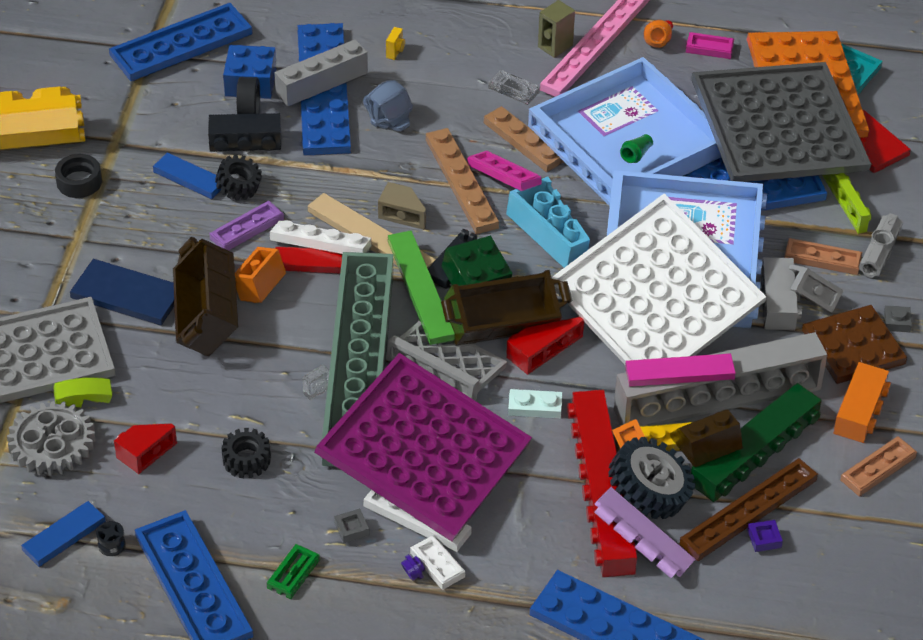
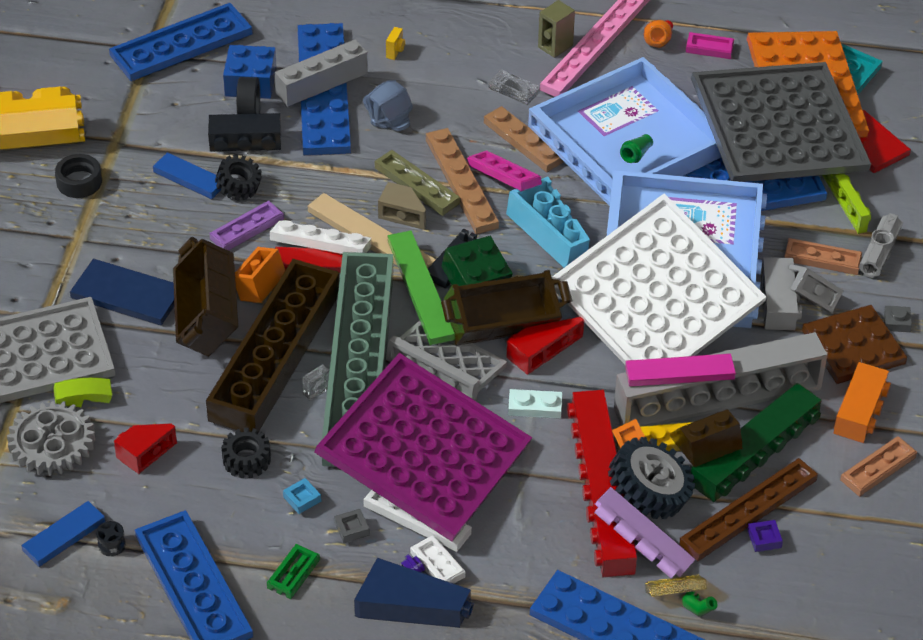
(273, 347): none -> dark brown brick
(302, 496): none -> dark azure plate
(411, 597): none -> dark blue slope
(424, 186): none -> olive plate
(675, 585): none -> clear yellow tile
(697, 607): none -> green arm

